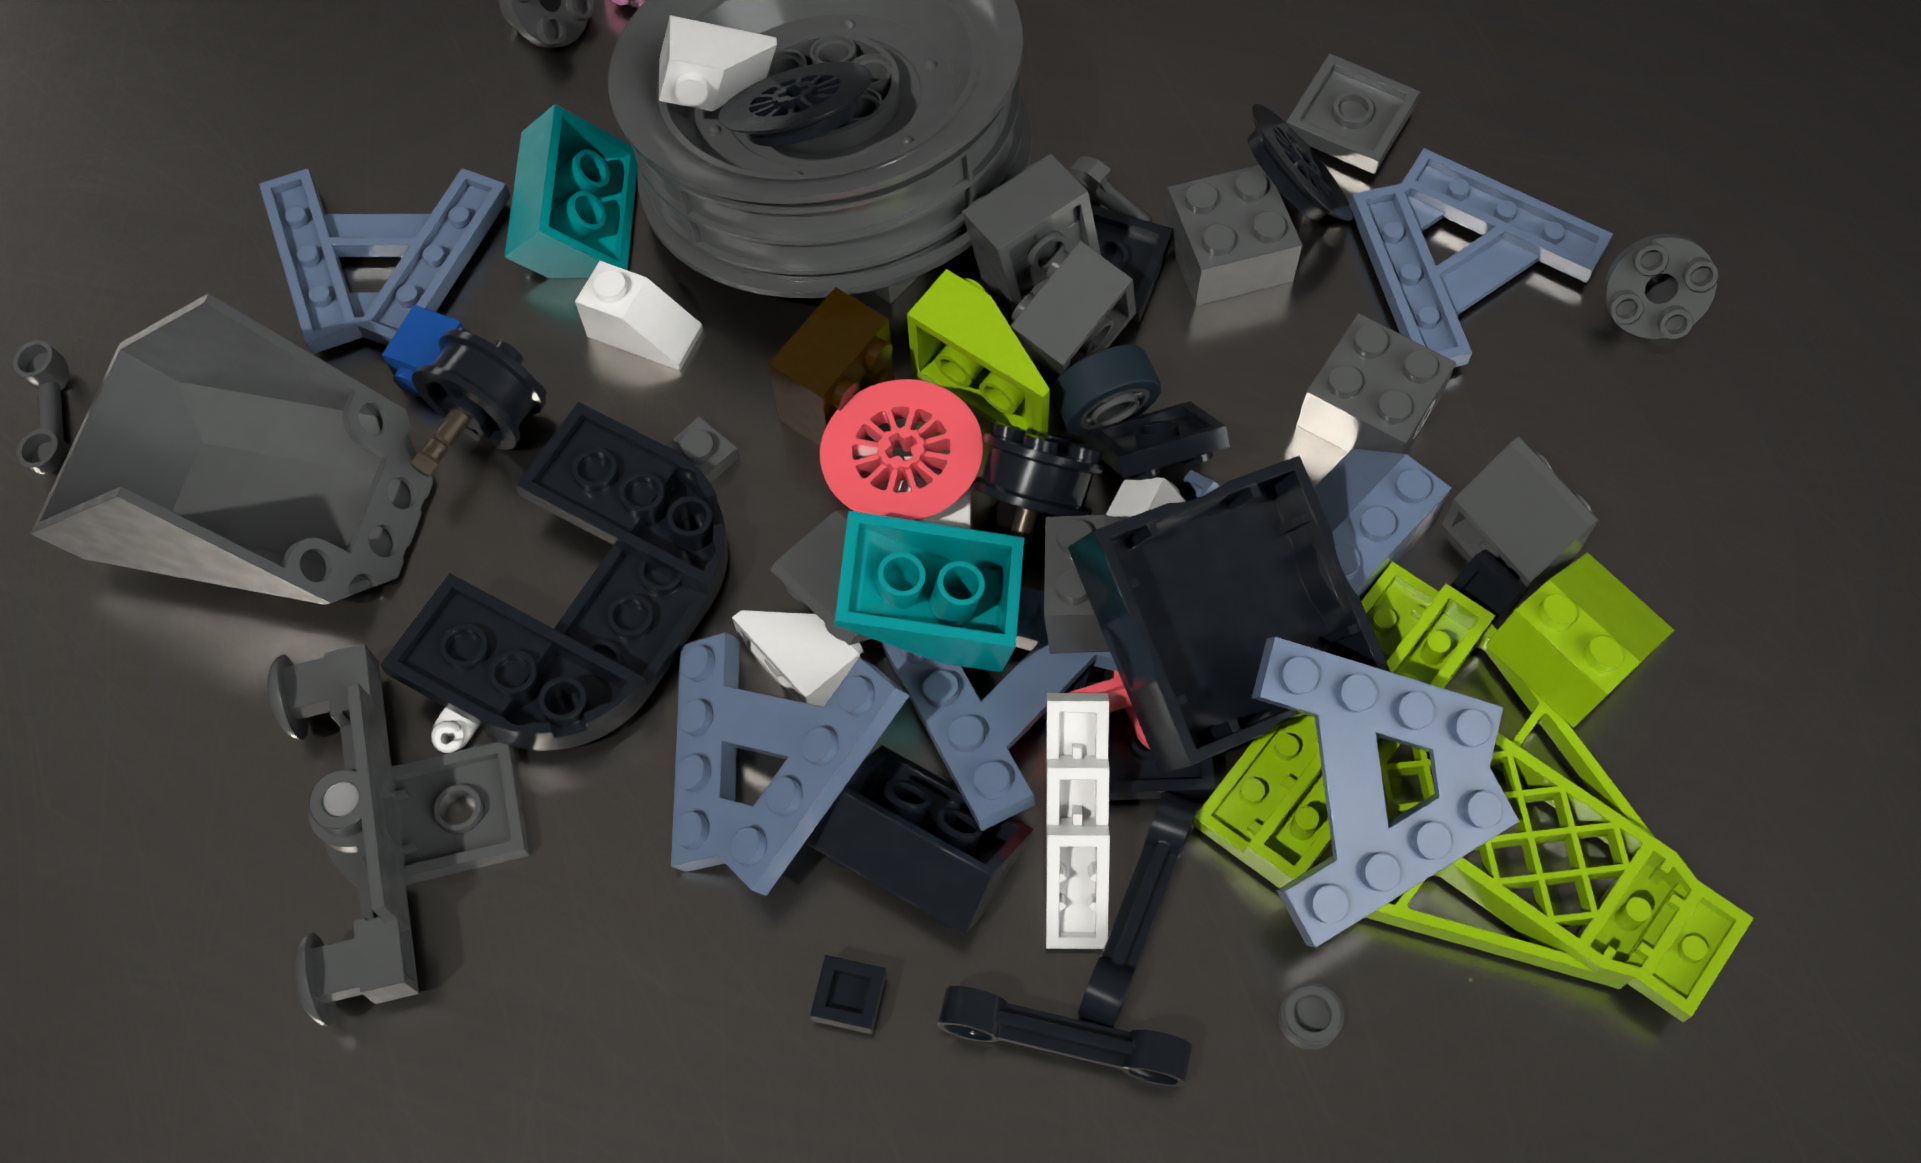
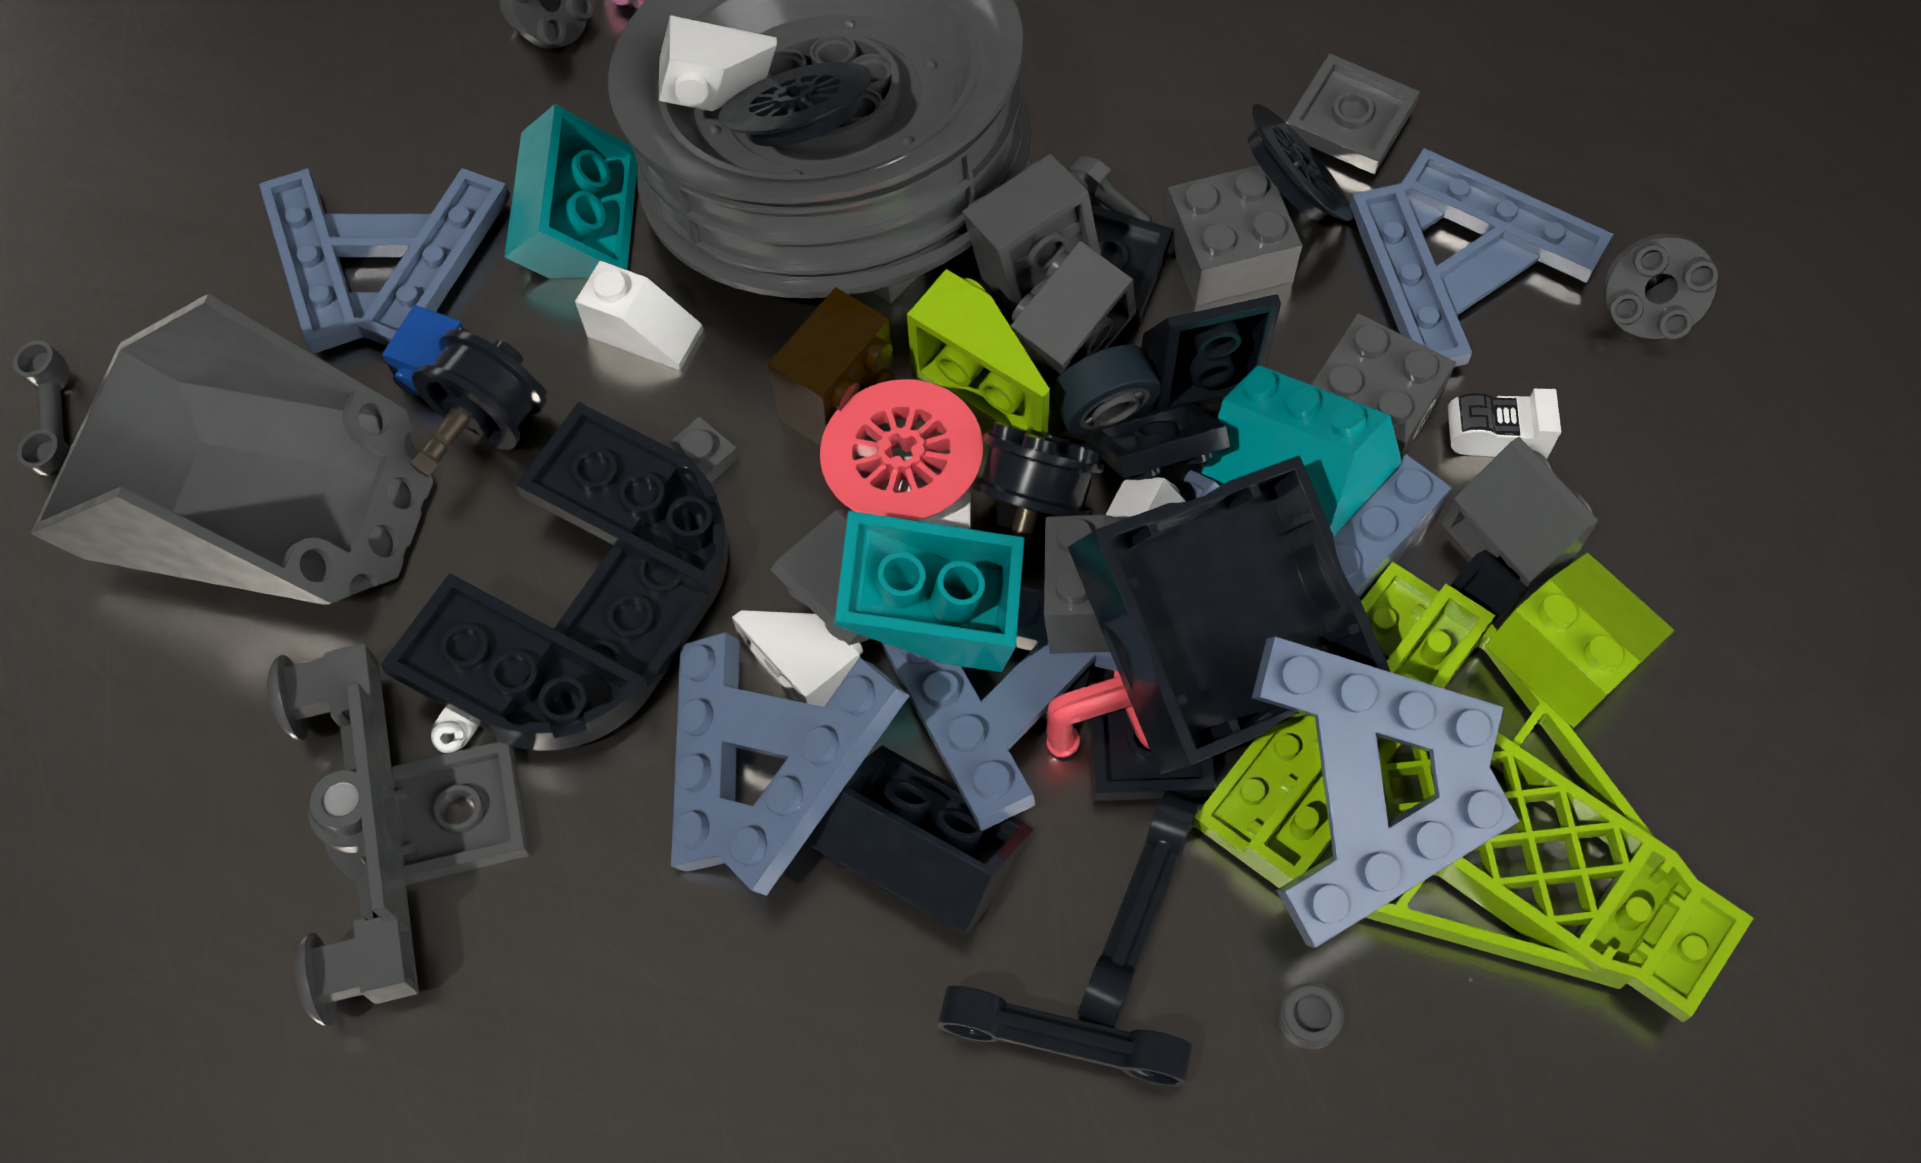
(848, 994): black plate -> none
(1077, 820): white slope -> none
(1210, 350): none -> black slope
(1340, 441): none -> teal slope
(1488, 424): none -> white leg

